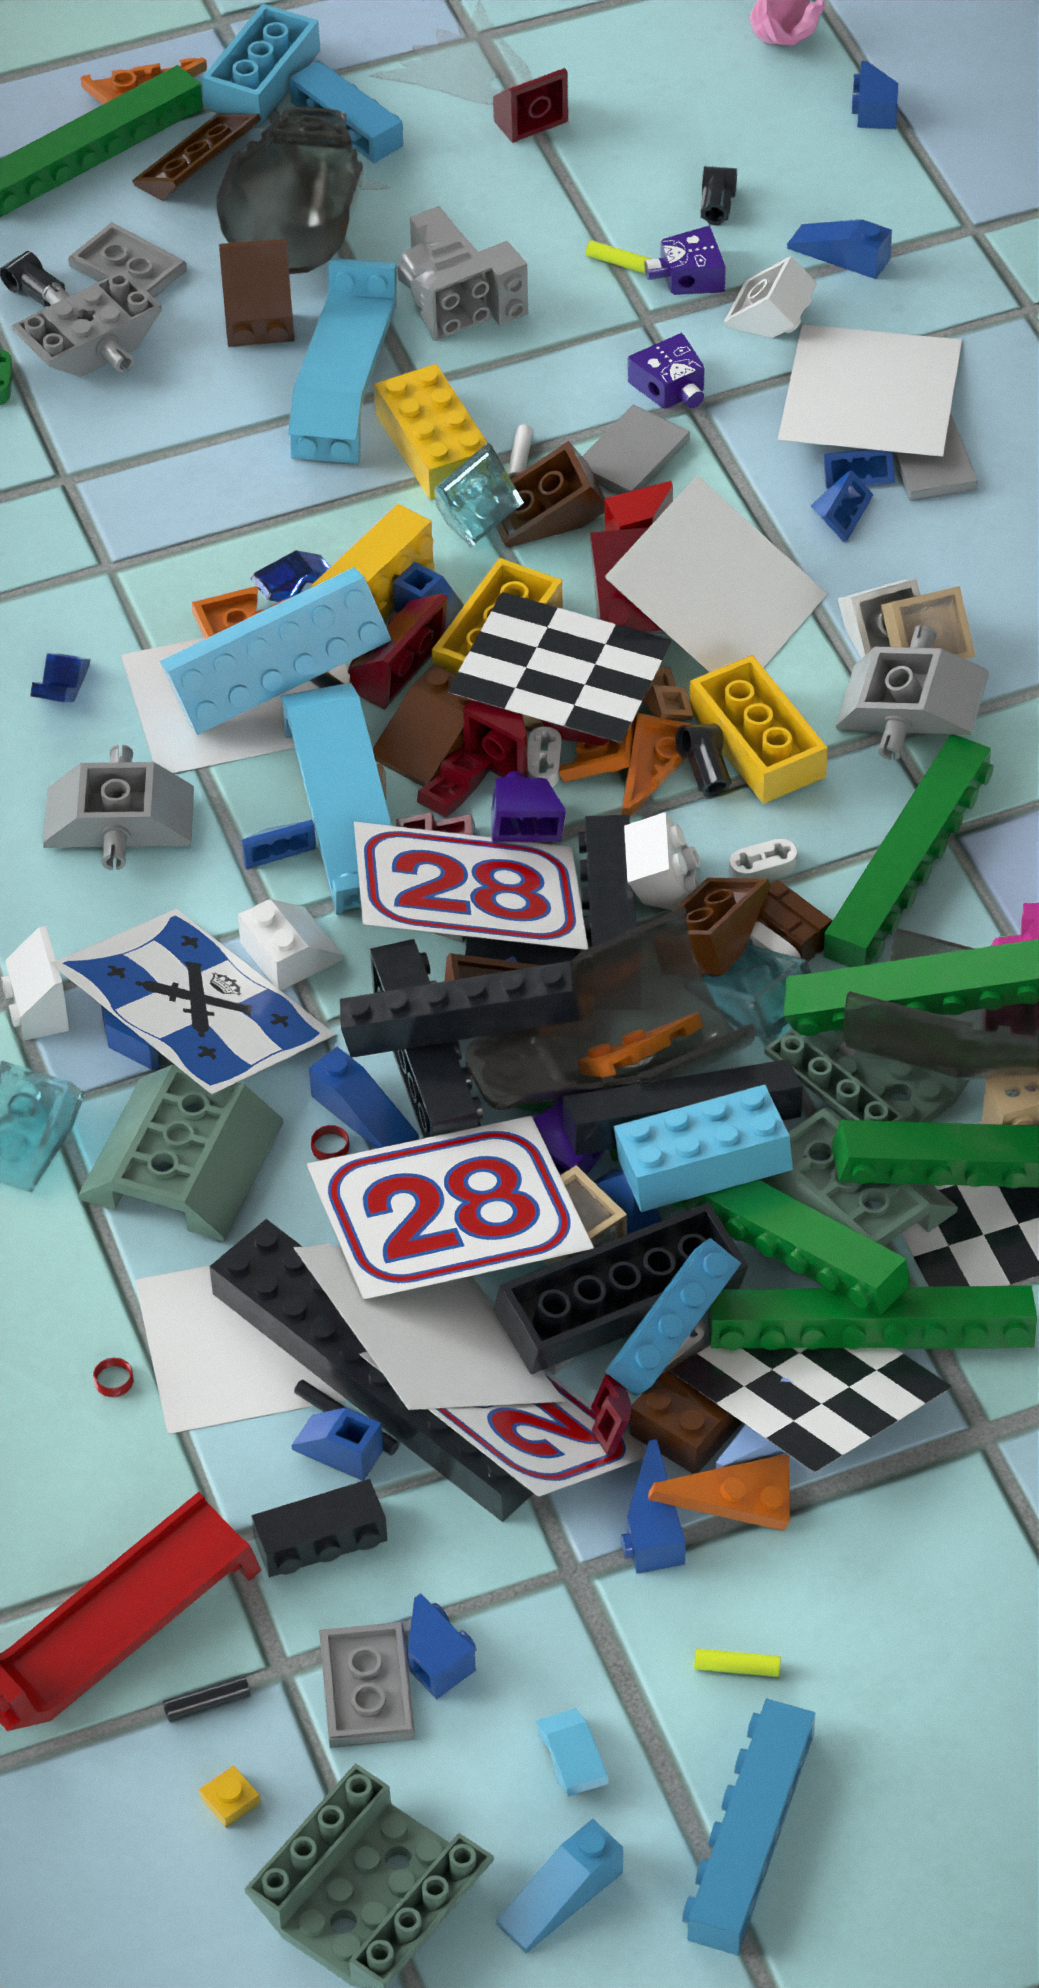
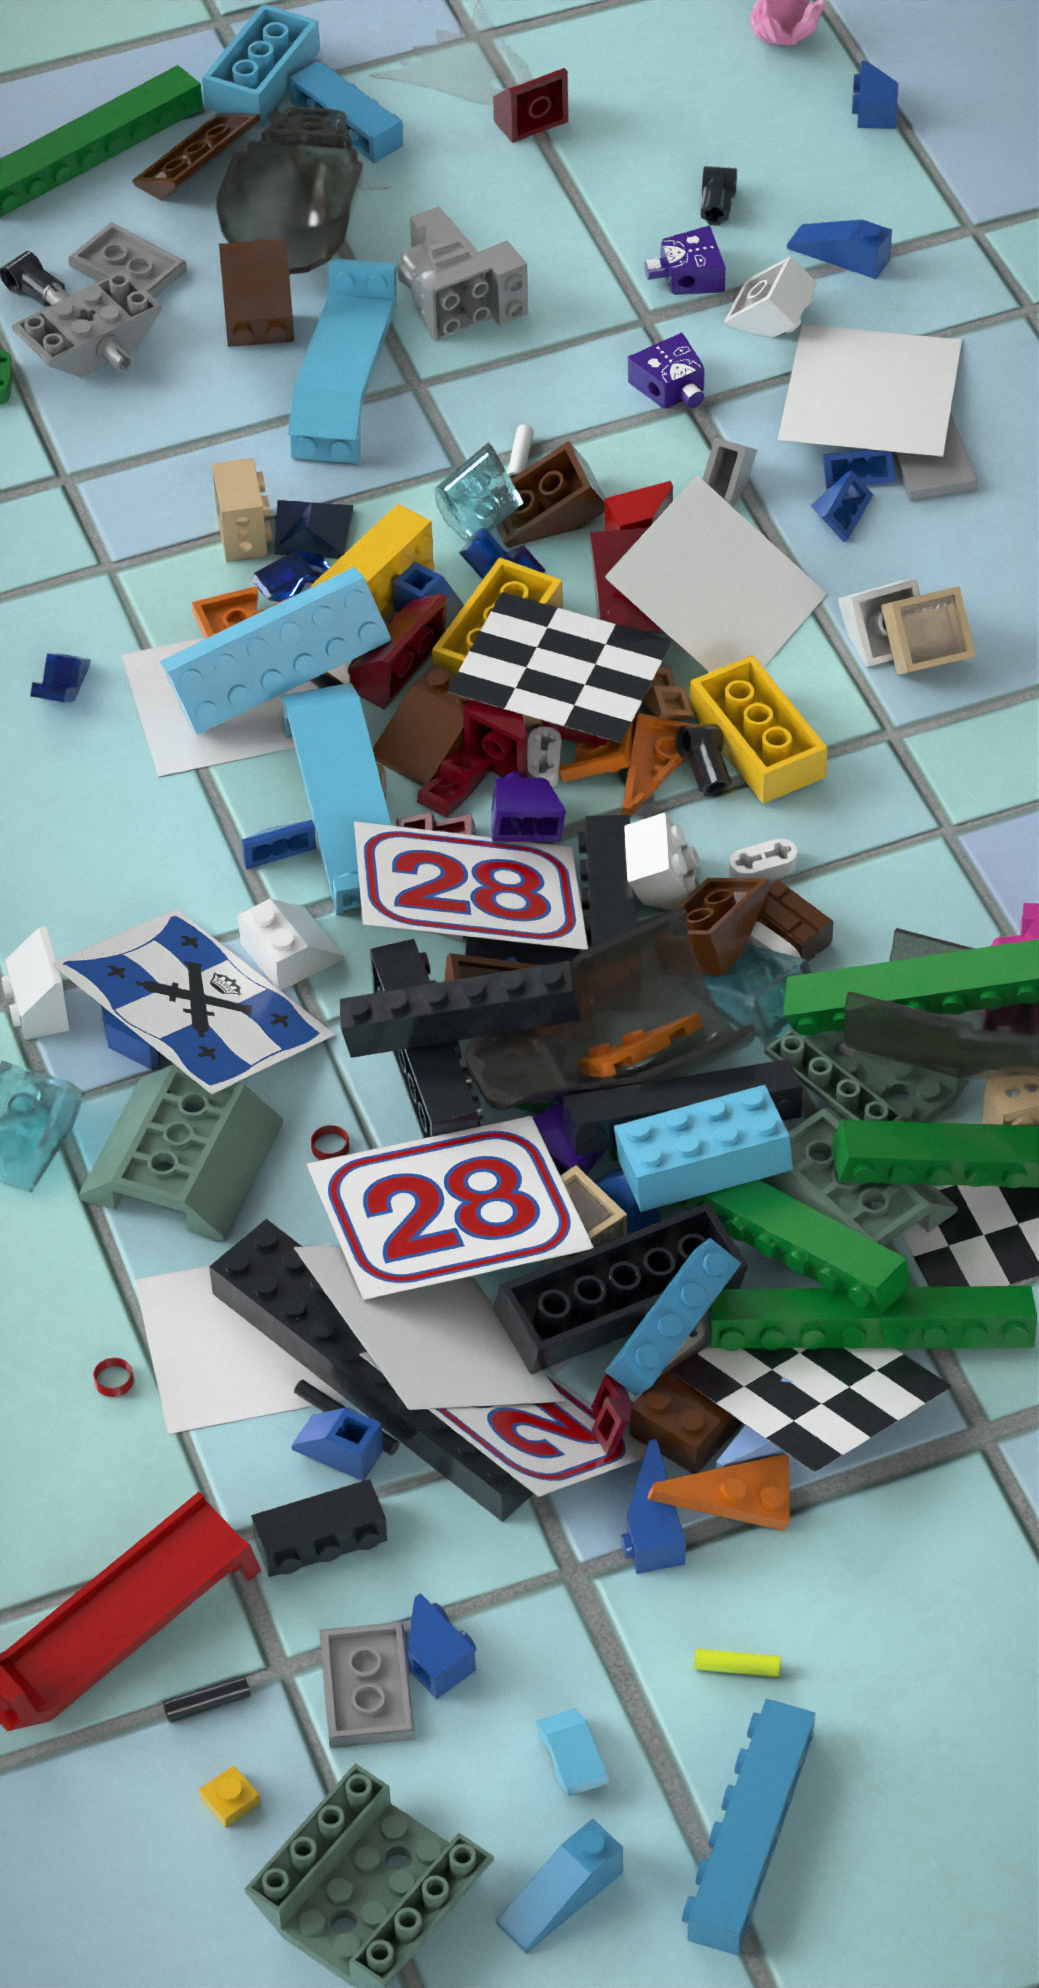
(118, 807): light grey slope -> none
(125, 80): orange wing -> none
(241, 509): none -> tan piece
(312, 528): none -> dark blue slope
(358, 1100): blue slope -> none
(427, 424): yellow brick -> none
(483, 552): none -> clear blue slope
(616, 256): neon yellow piece -> none
(634, 450): light grey tile -> none
(729, 469): none -> light grey slope
(908, 853): green brick -> none
(912, 693): light grey slope -> none

